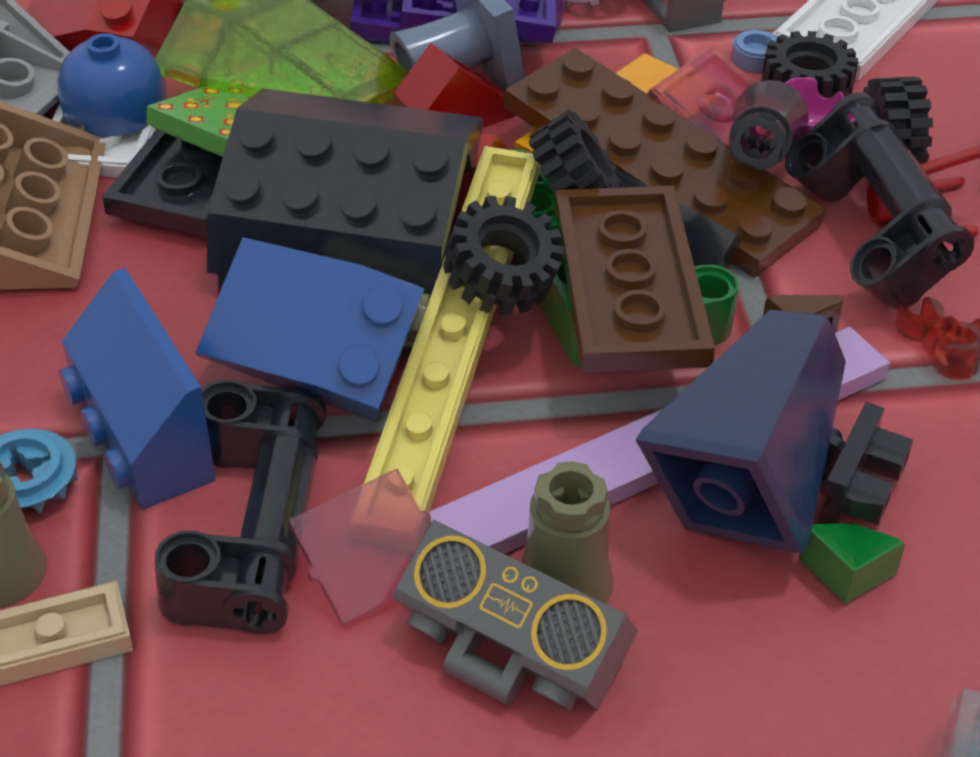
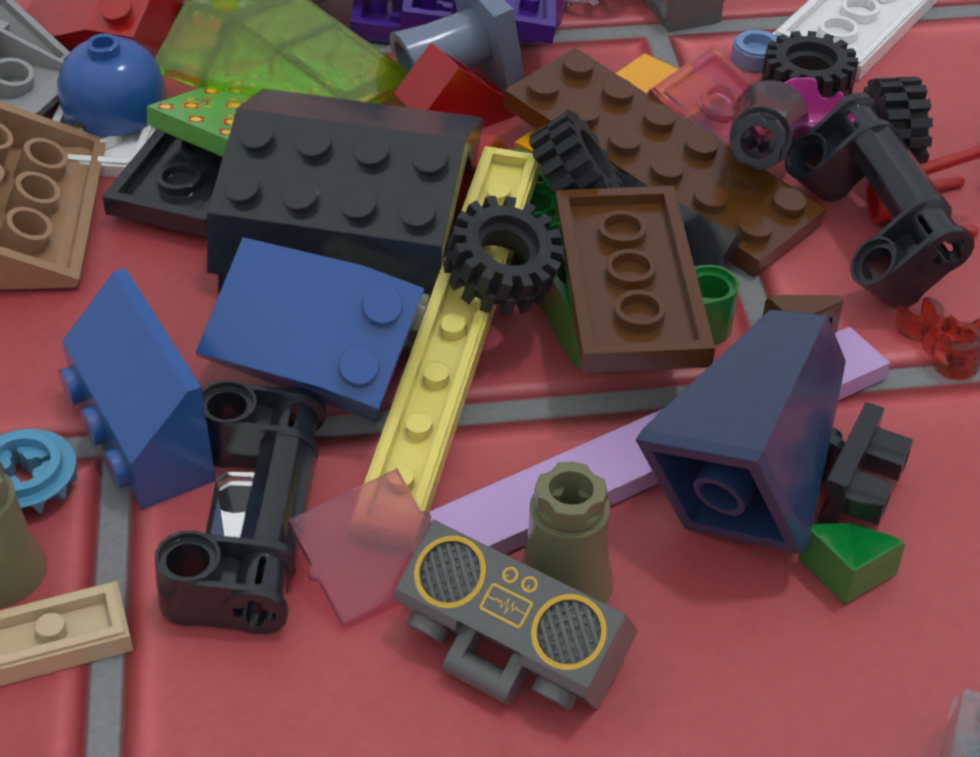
(229, 504): none -> clear smoke piece

